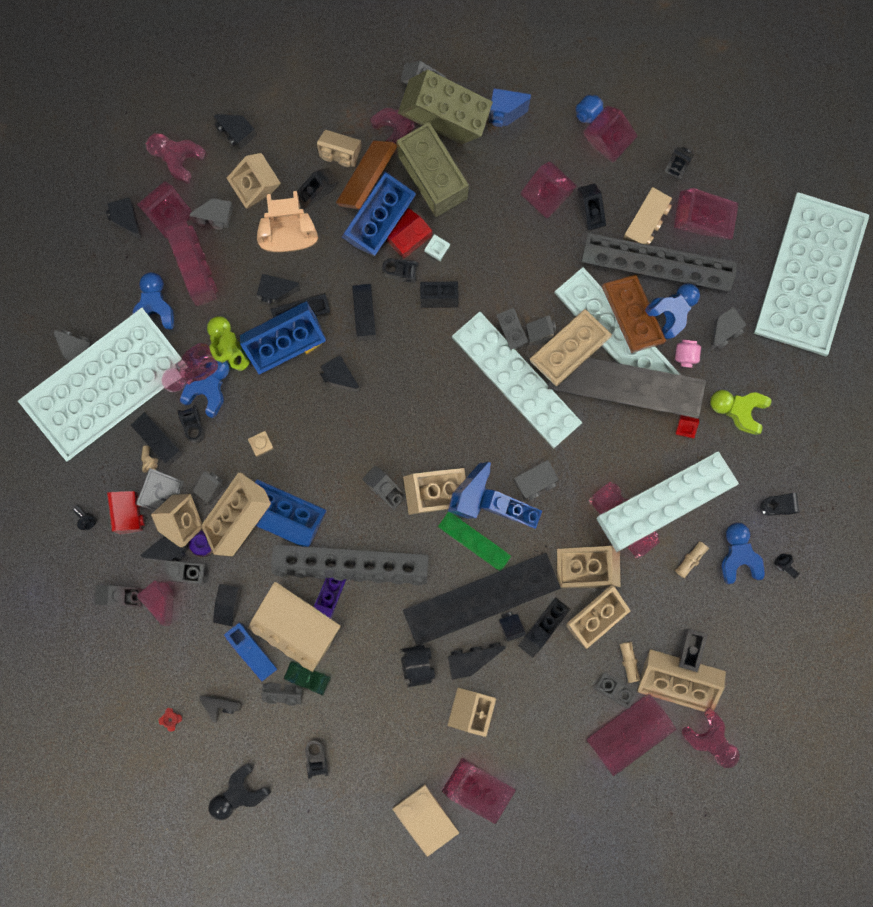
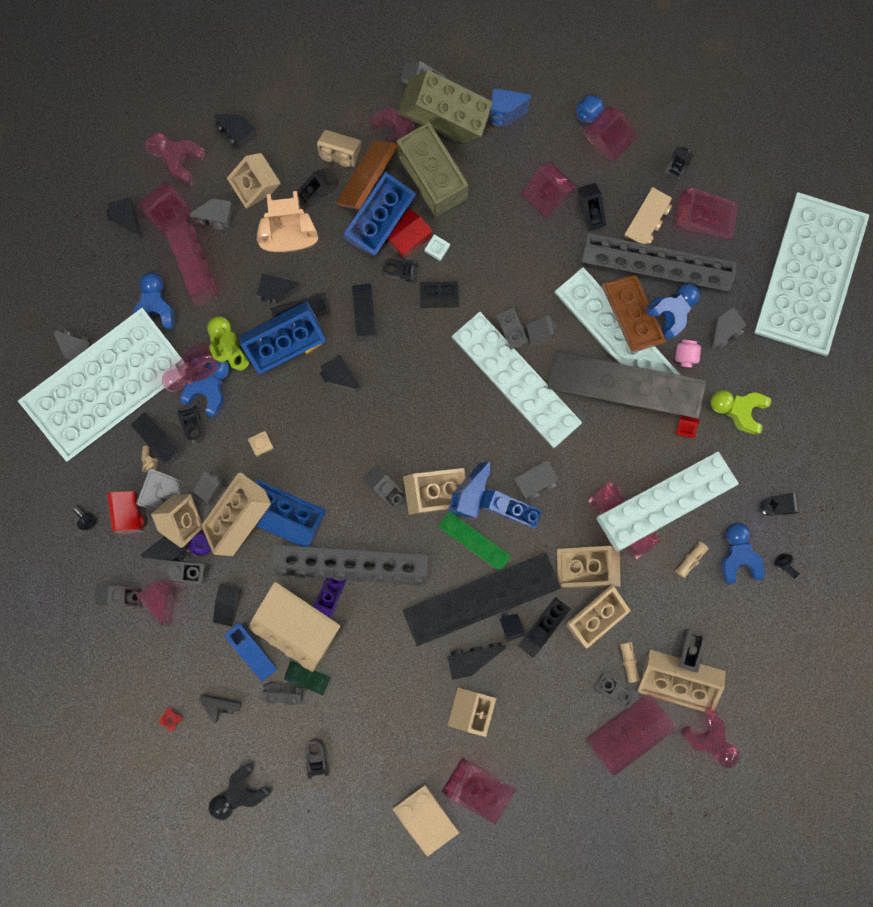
(417, 666): black brick -> none
(570, 347): tan tile -> none

